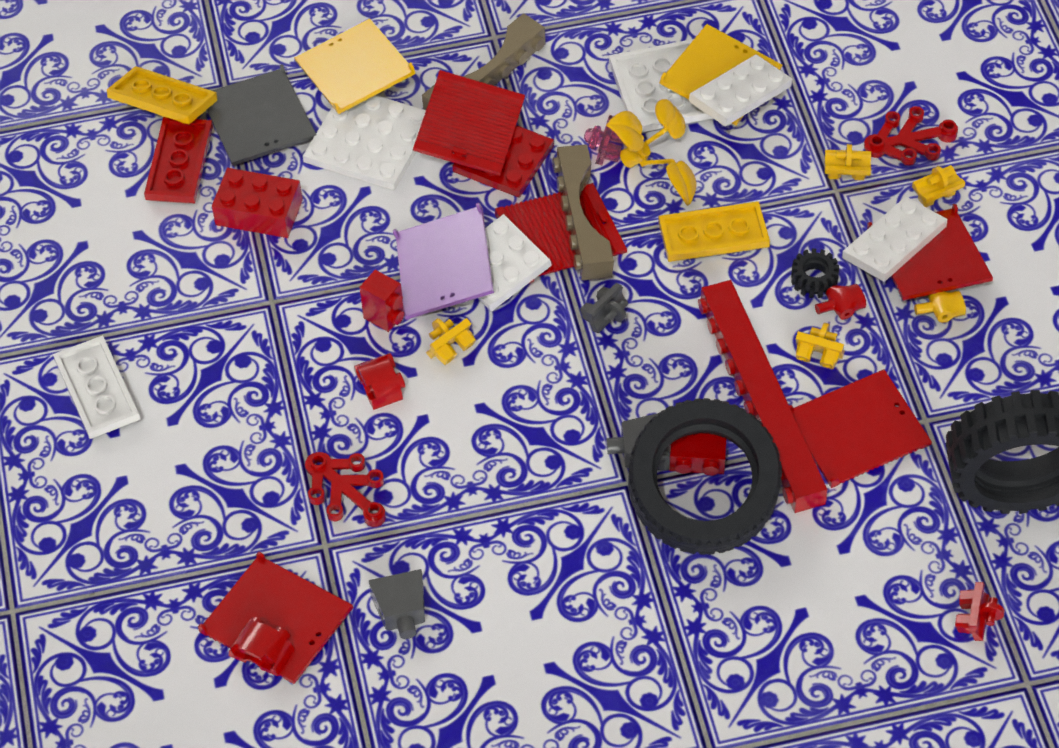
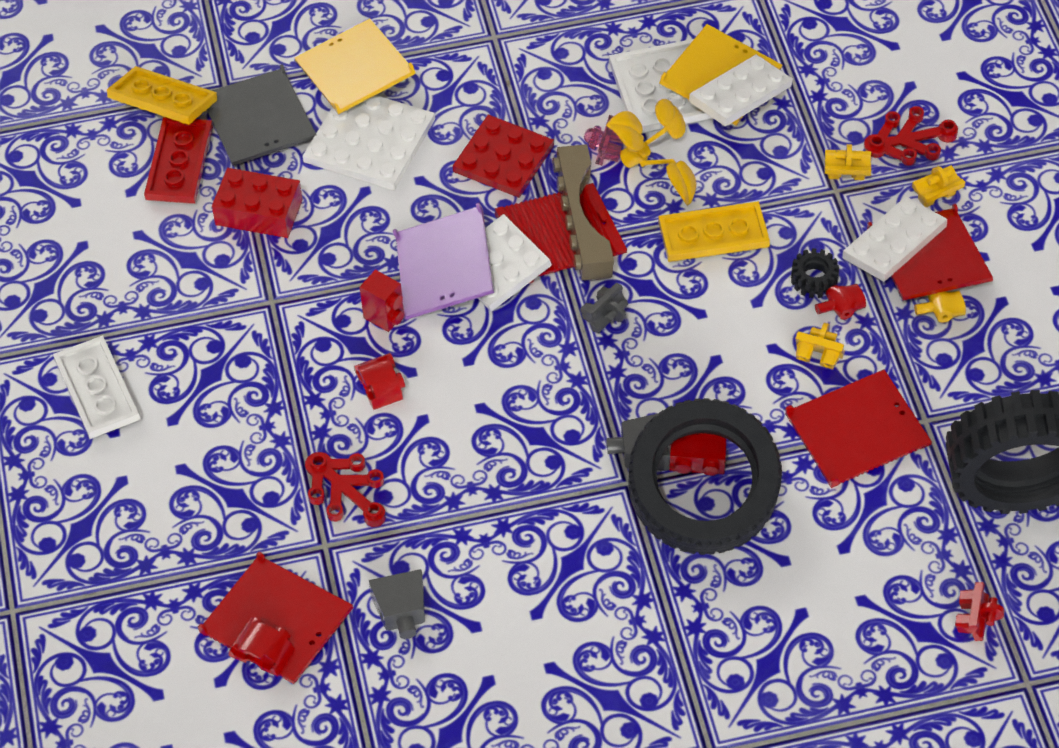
(441, 347): yellow hips -> none
(470, 122): red door -> none
(522, 40): dark tan arch -> none
(762, 393): red brick -> none

